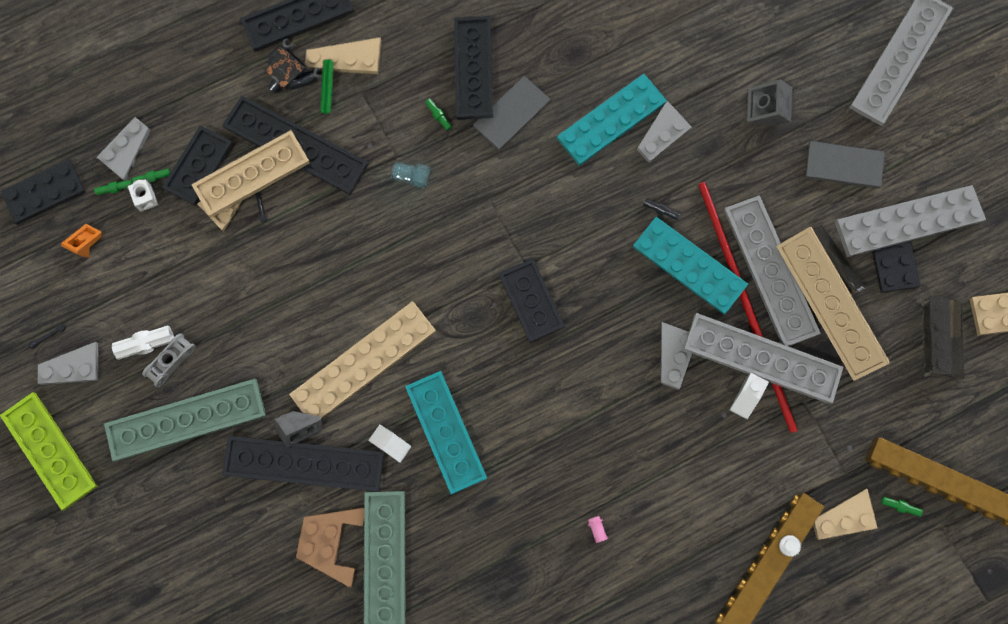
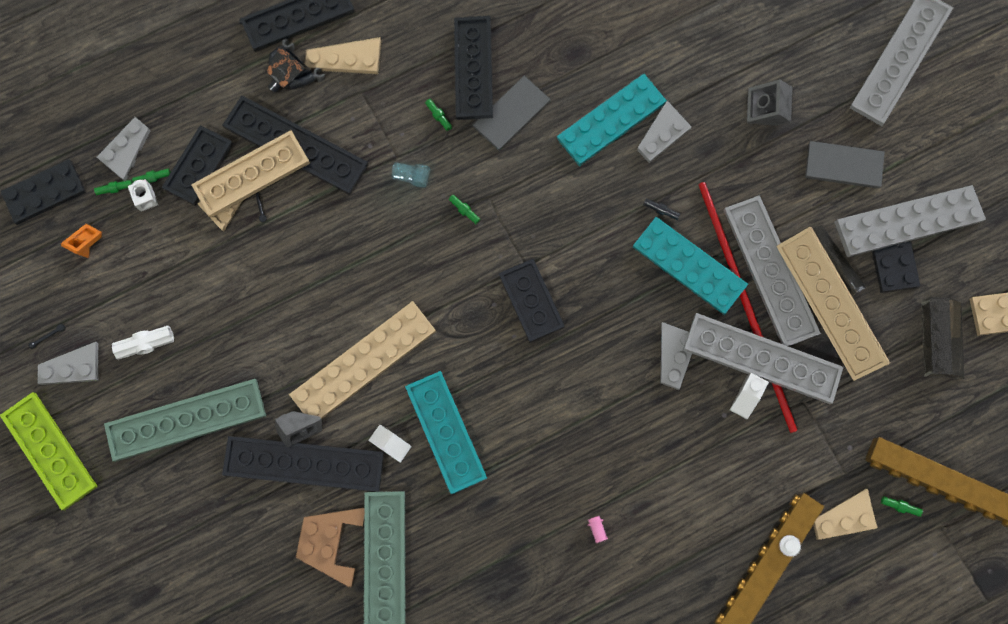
(164, 370): light grey piece -> none
(326, 89): green axle -> none
(464, 209): none -> green bar

